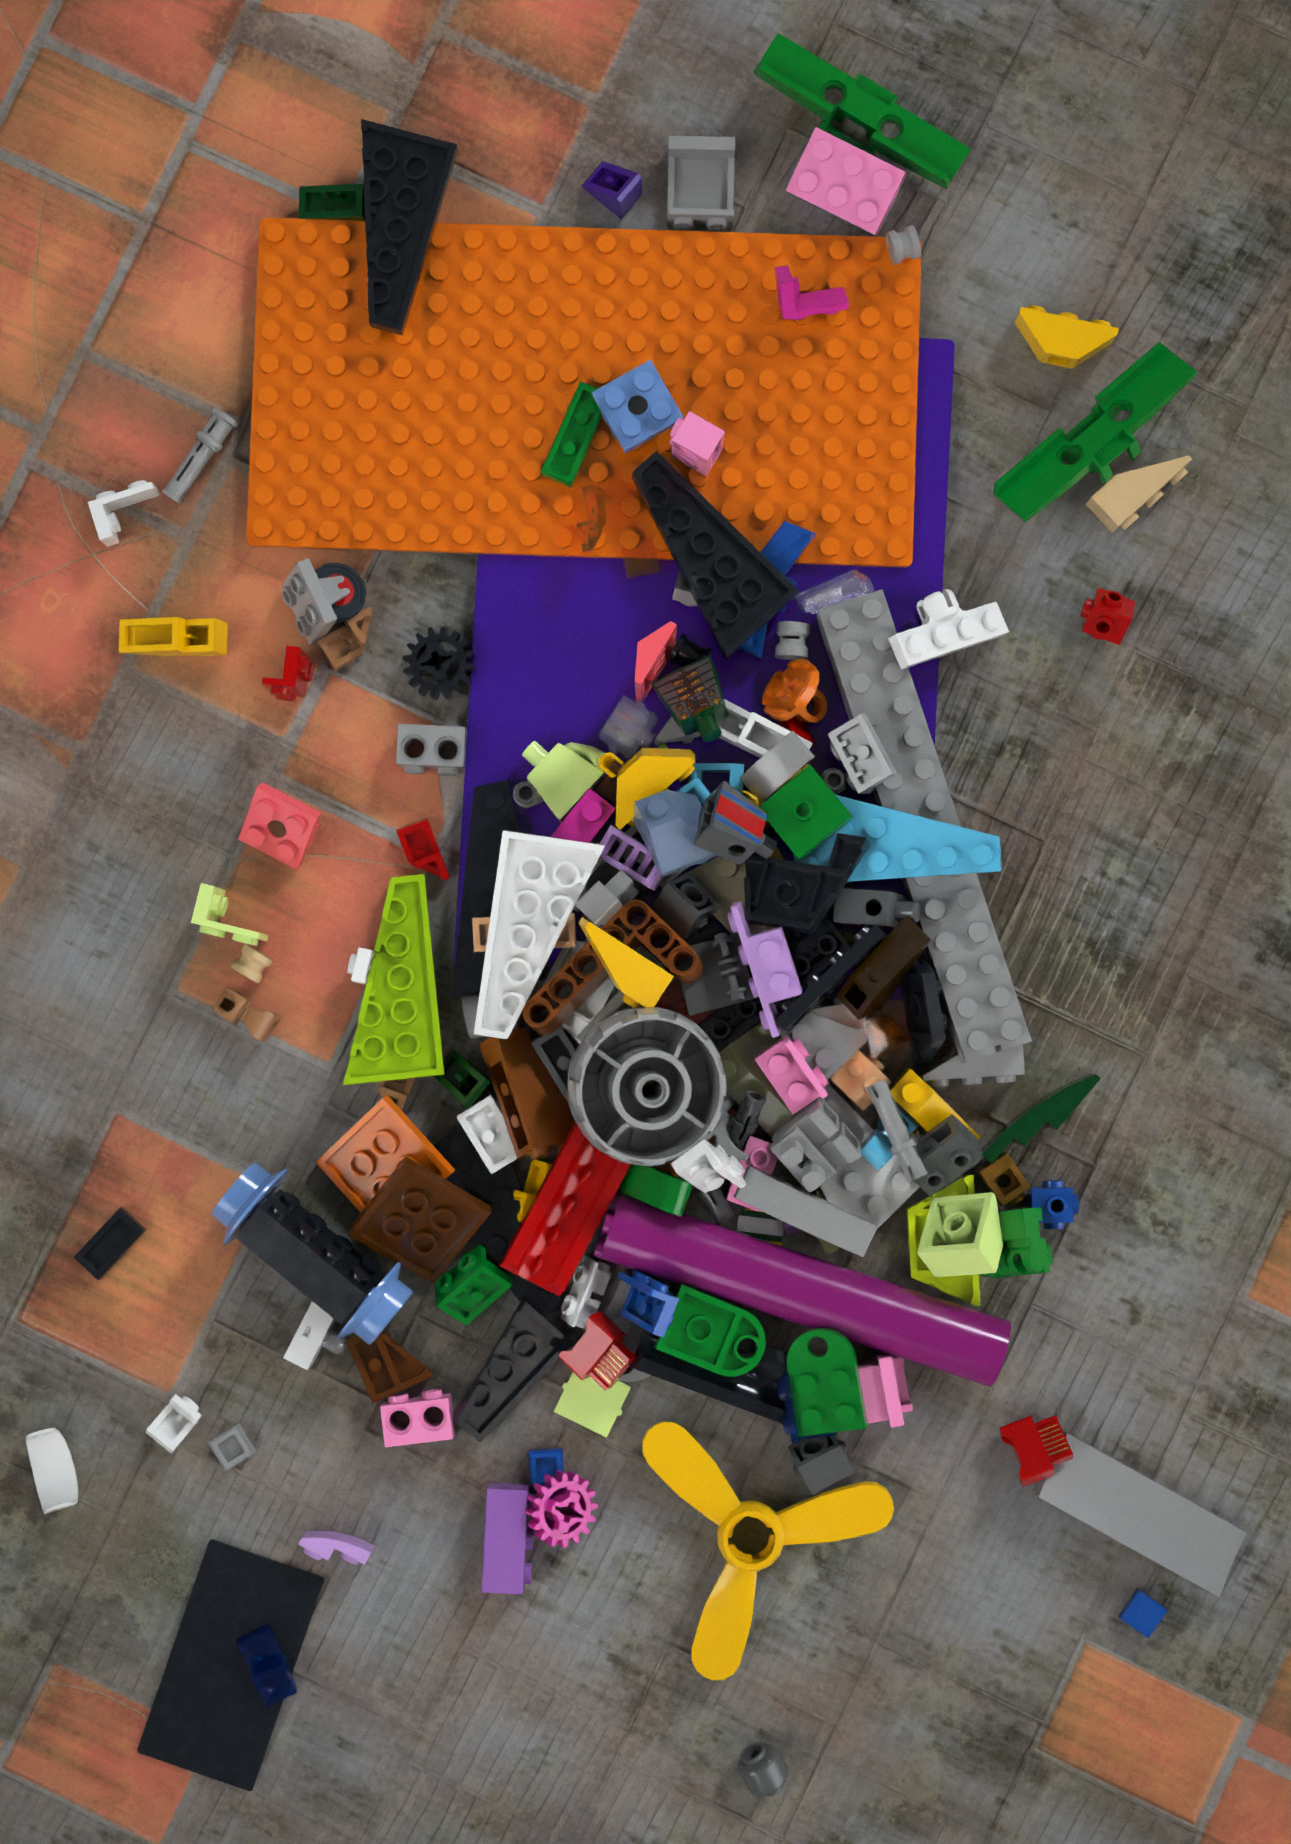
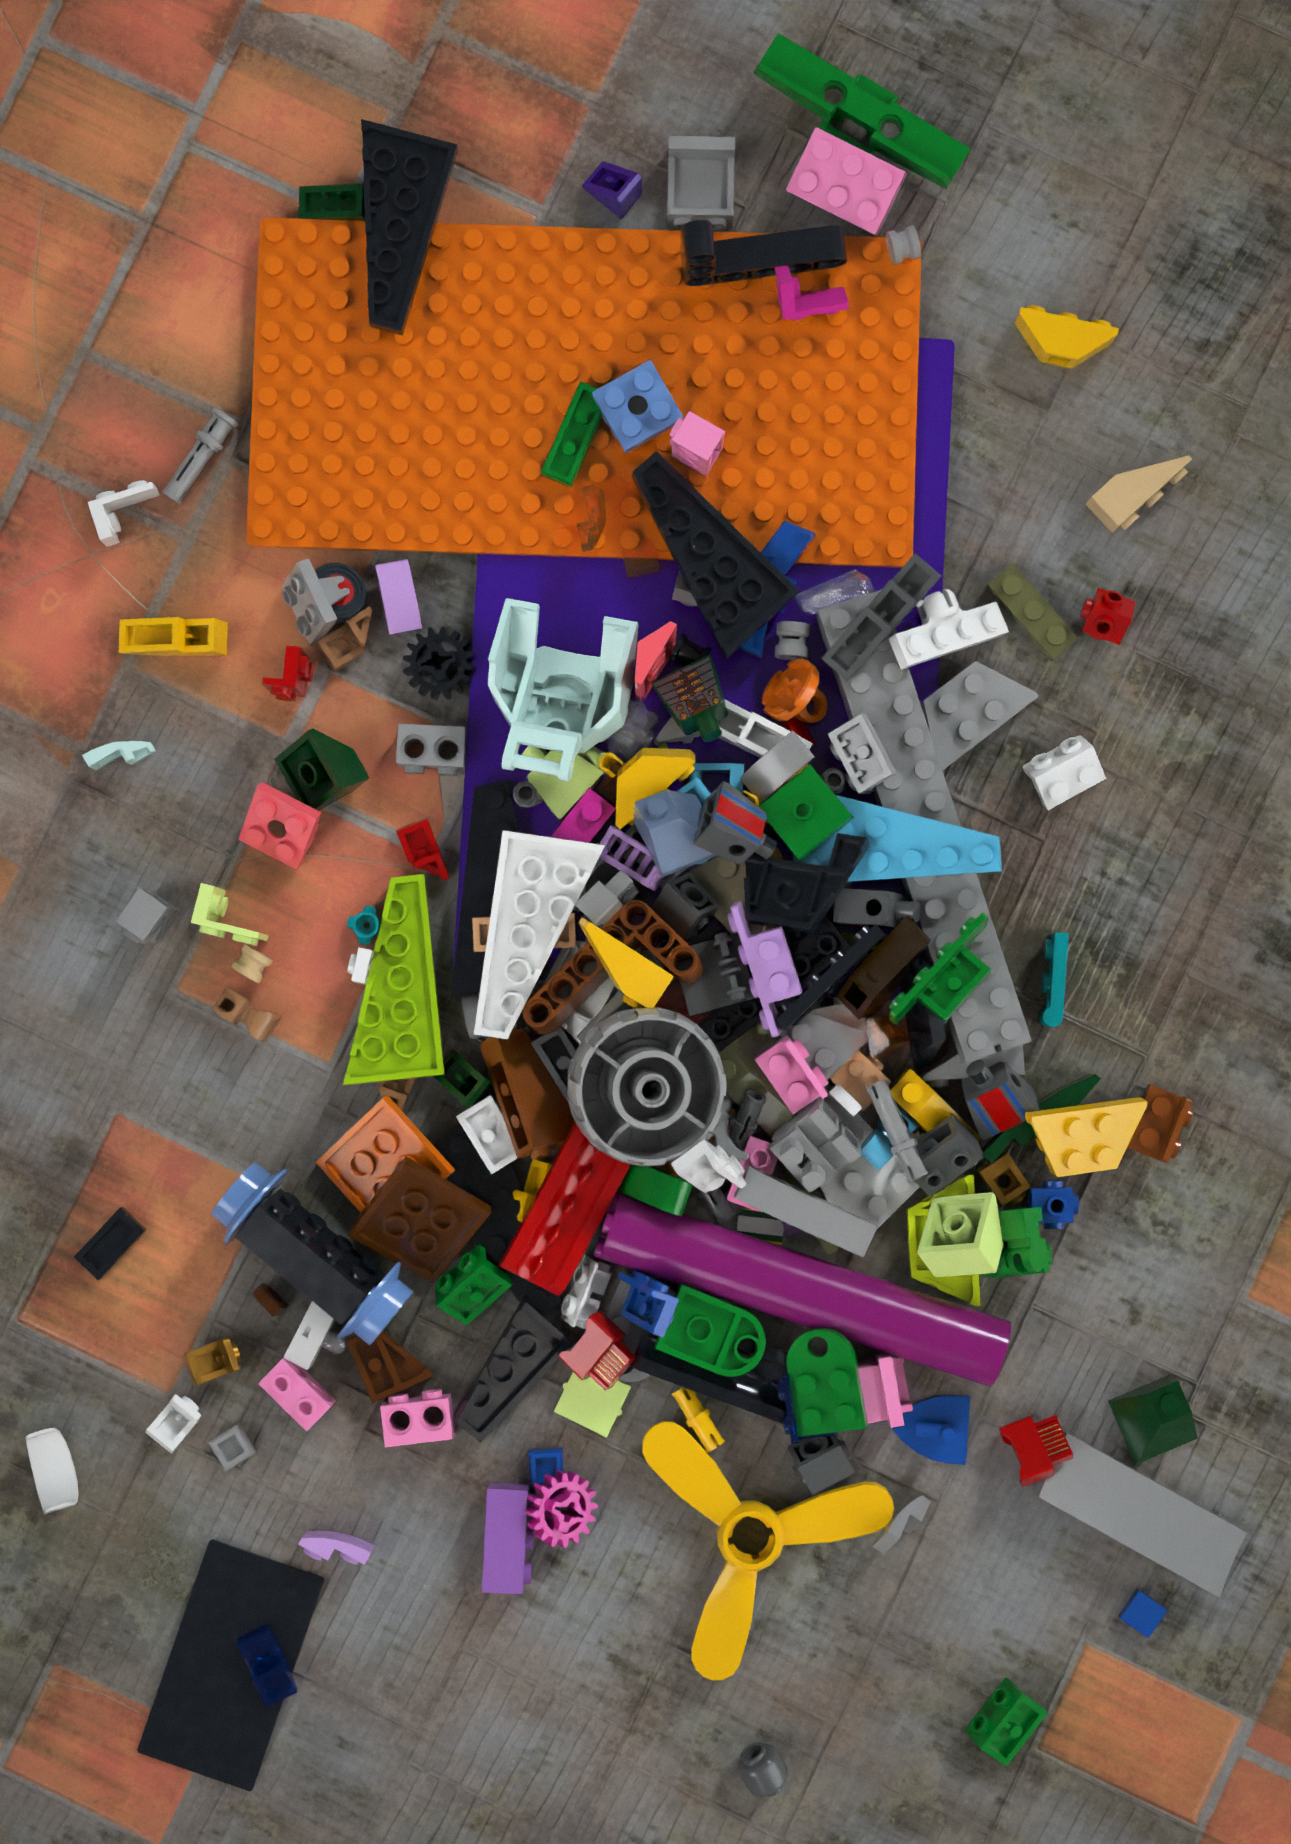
(130, 750): none -> light aqua slope
(147, 917): none -> light grey brick
(212, 1360): none -> pearl gold bracket
(270, 1300): none -> reddish brown tile
(297, 1393): none -> bright pink brick
(320, 769): none -> dark green slope
(357, 923): none -> teal plate
(398, 596): none -> lavender slope
(557, 695): none -> light aqua piece
(698, 1418): none -> yellow pin
(757, 256): none -> black beam
(843, 1101): none -> white tile
(881, 617): none -> dark grey slope
(905, 1521): none -> light grey slope
(938, 1428): none -> blue shield
(949, 979): none -> green bracket
(971, 709): none -> light grey wing
(997, 1097): none -> dark grey torso
(1005, 1722): none -> green bracket
(1032, 612): none -> olive plate
(1053, 981): none -> teal plate
(1065, 771): none -> white bracket
(1086, 1135): none -> yellow wing
(1098, 437): green piece -> none
(1154, 1418): none -> dark green slope
(1161, 1124): none -> dark orange bracket

